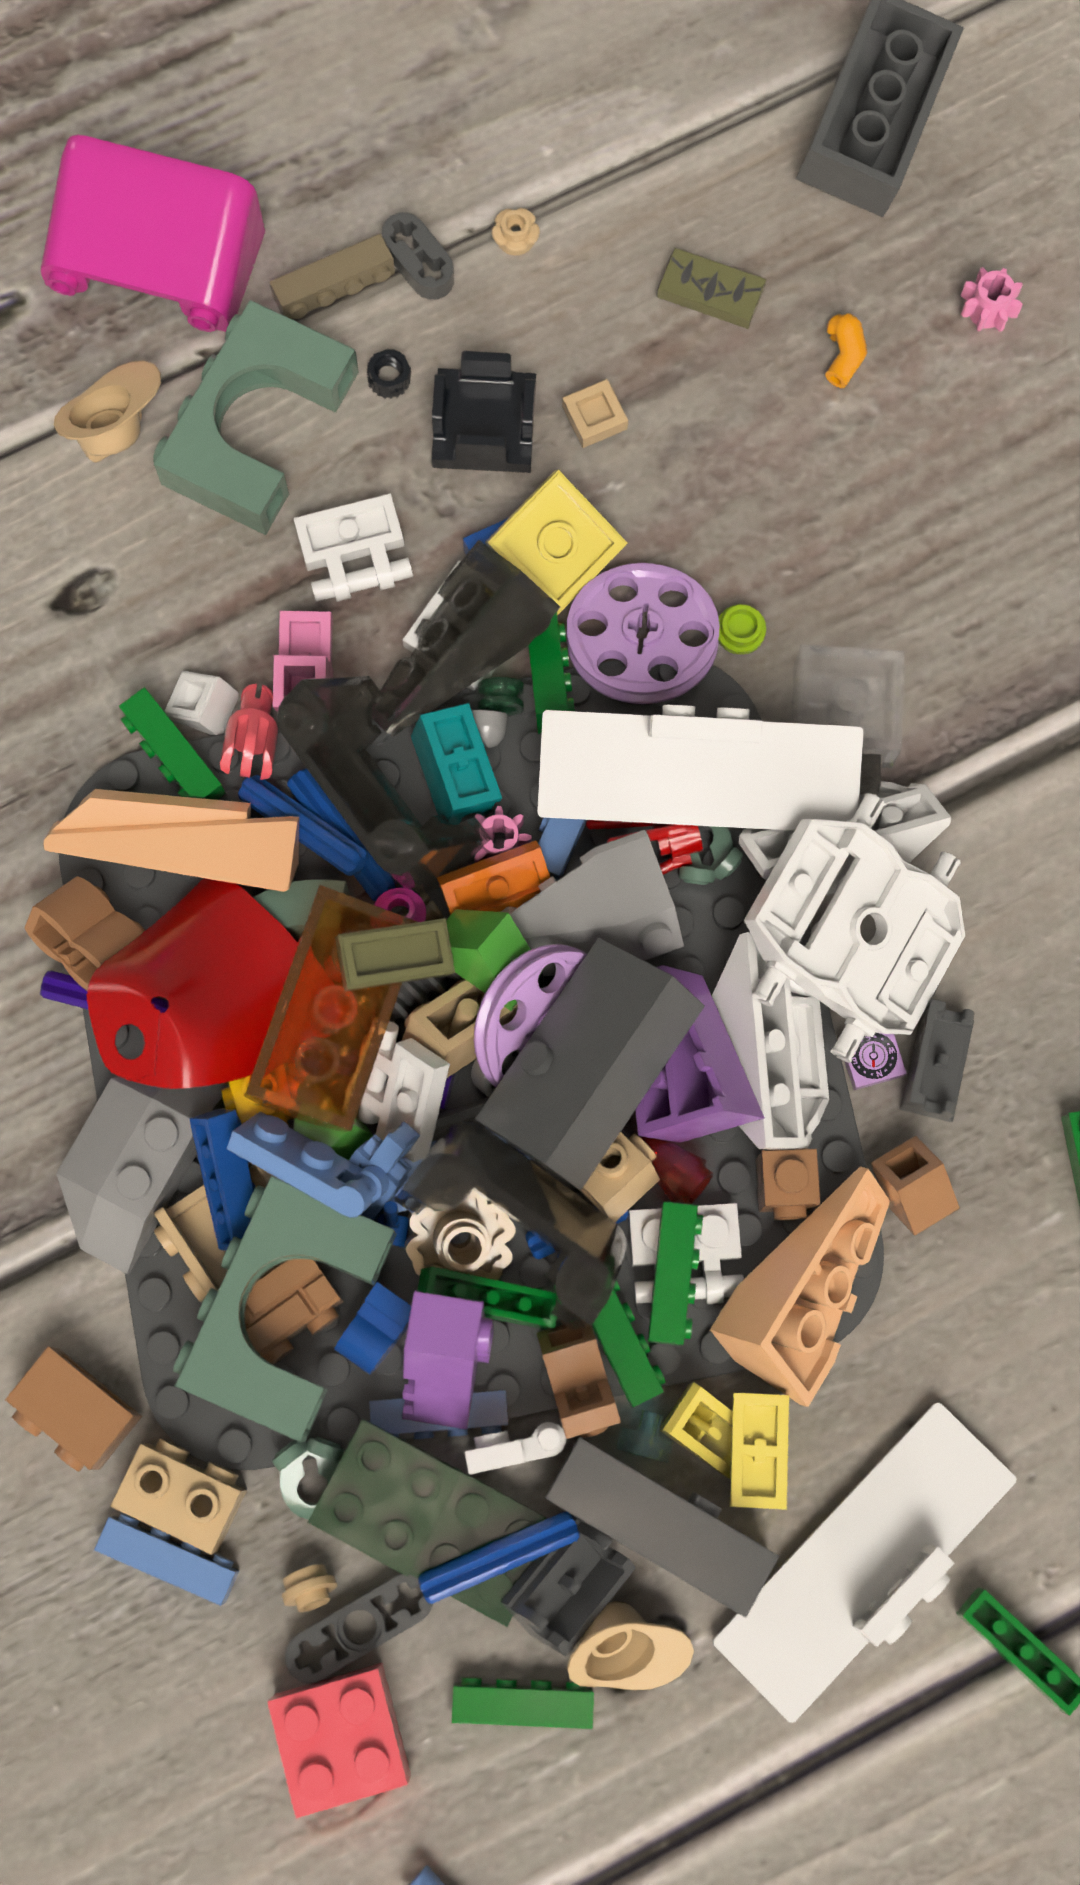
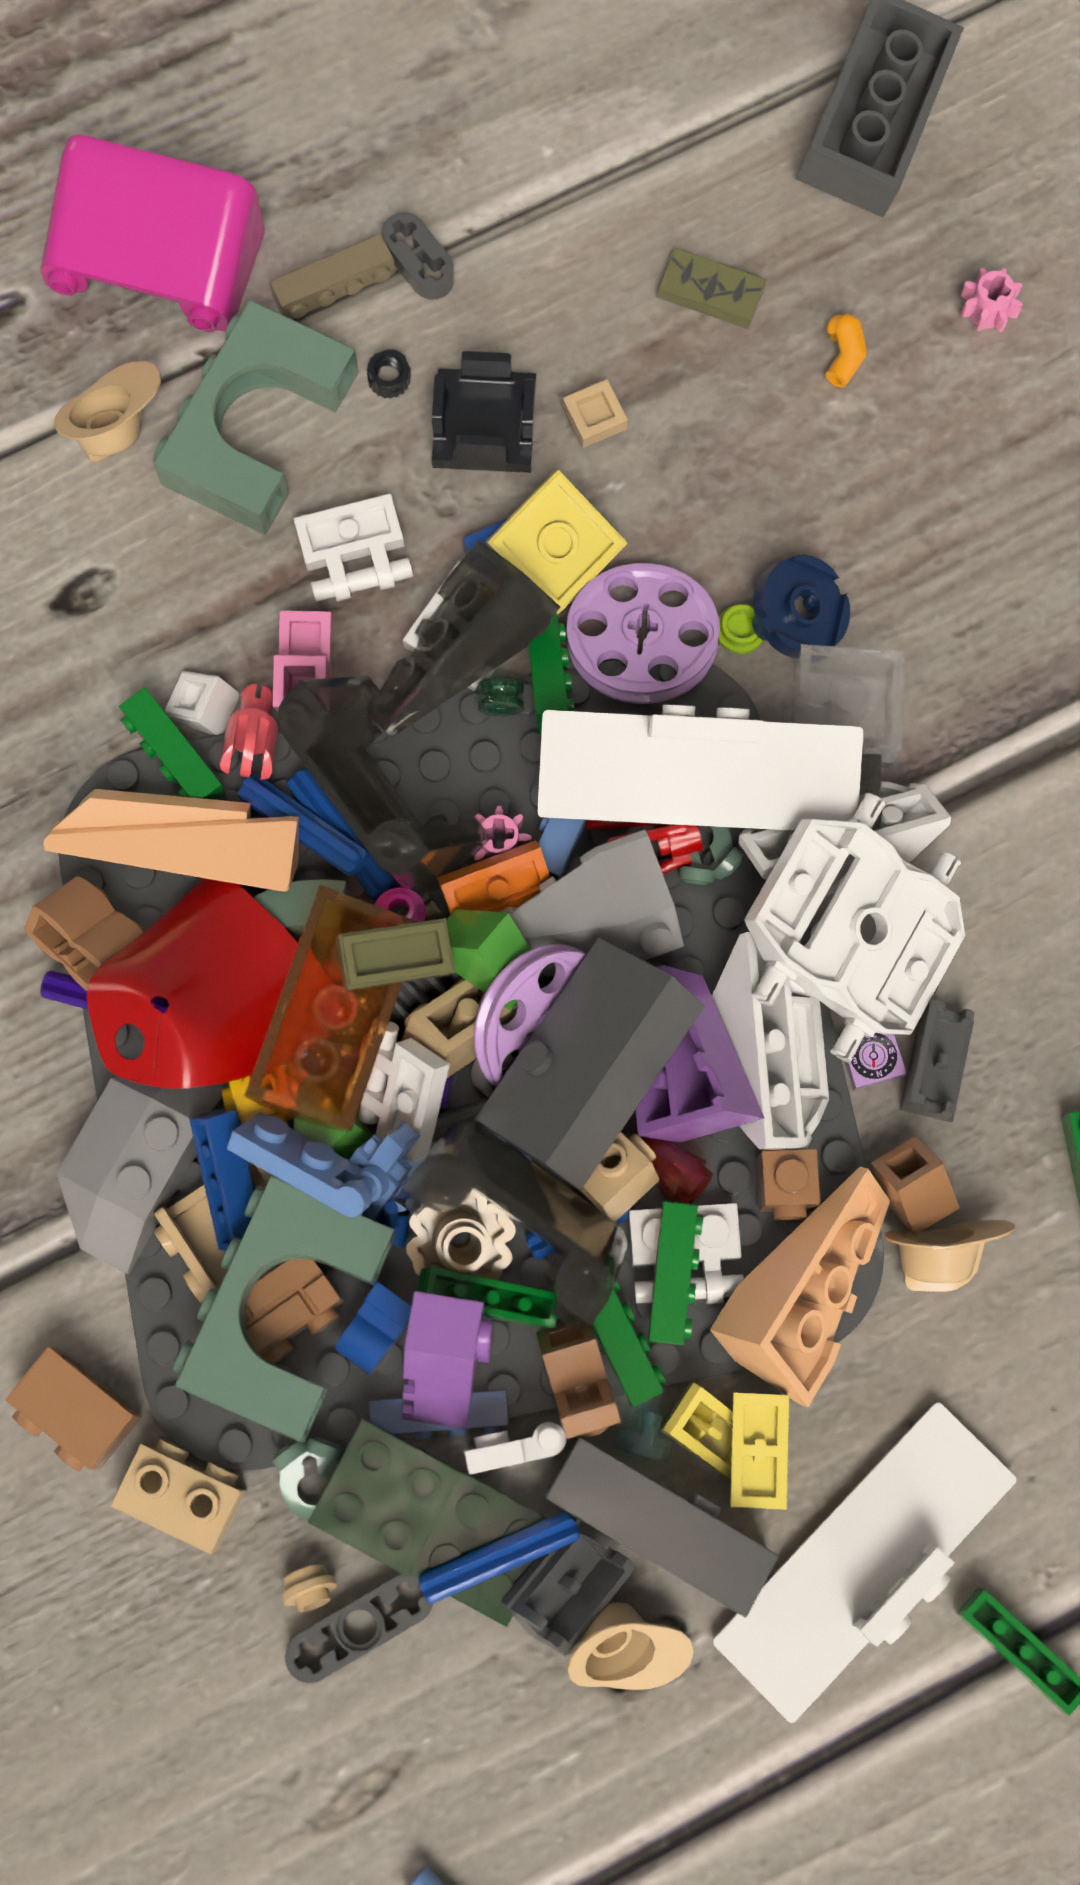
(166, 1559): medium blue piece -> none
(339, 1740): coral brick -> none
(455, 763): teal hinge -> none
(491, 726): light grey hinge -> none
(515, 242): tan plate -> none
(522, 1704): green piece -> none
(776, 612): none -> dark blue plate
(946, 1255): none -> tan piece

